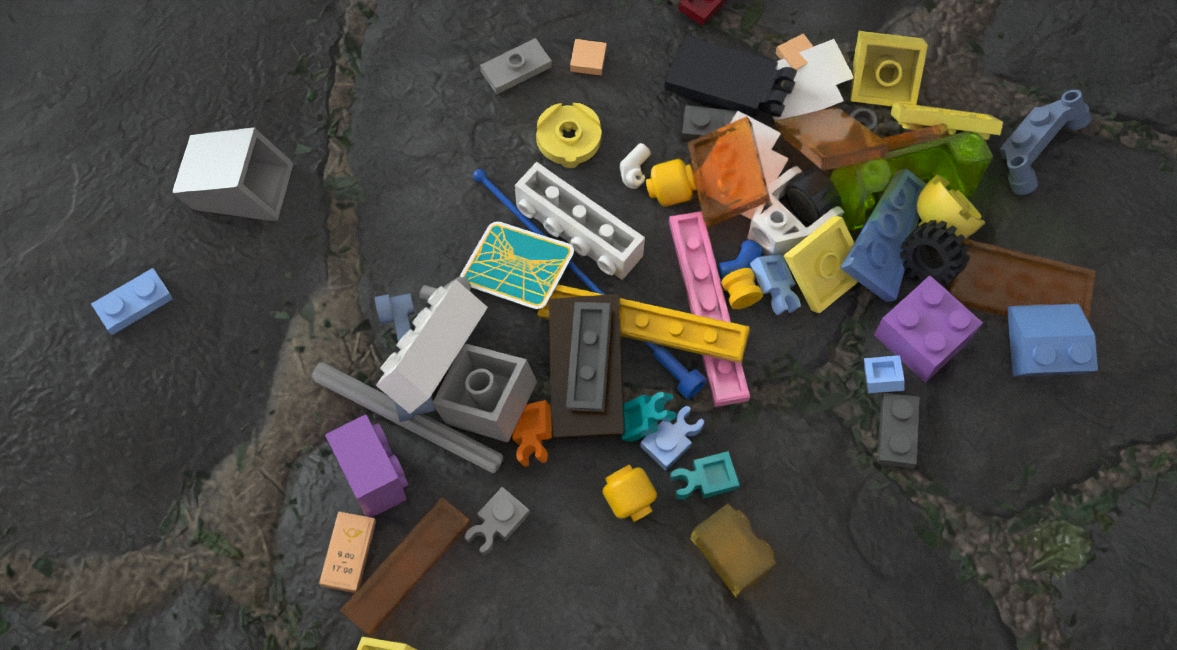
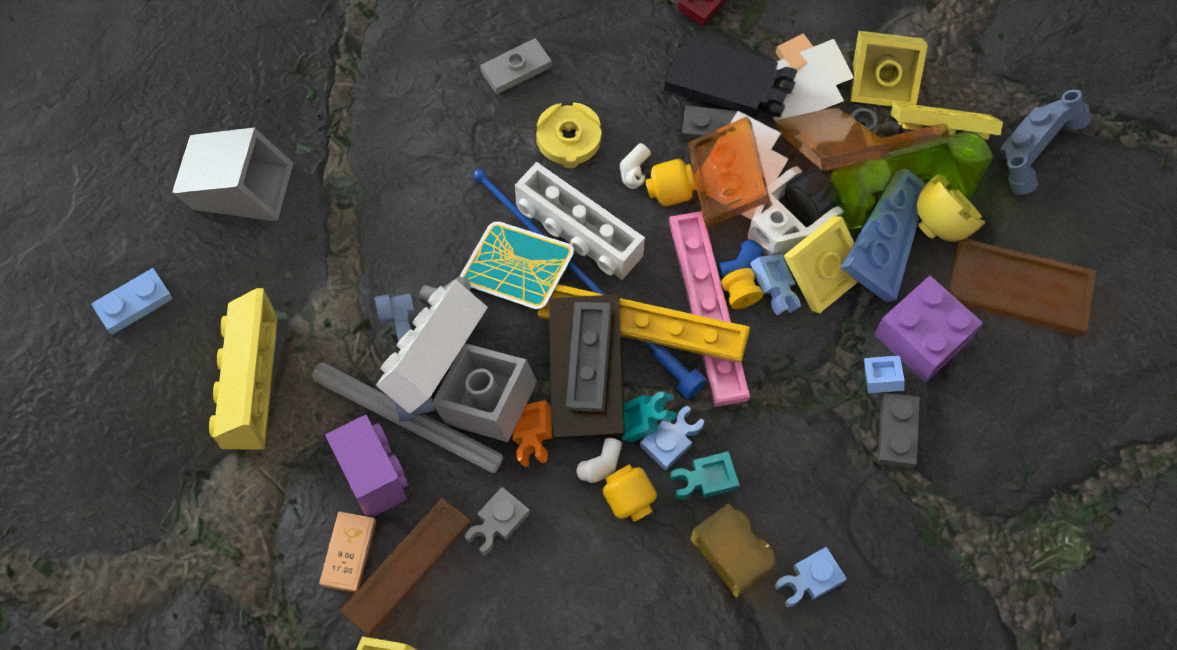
(245, 373): none -> light yellow slope
(588, 57): light nougat tile -> none
(601, 466): none -> white arm
(815, 575): none -> light blue plate
(942, 240): black tyre -> none
(1051, 340): medium blue slope -> none

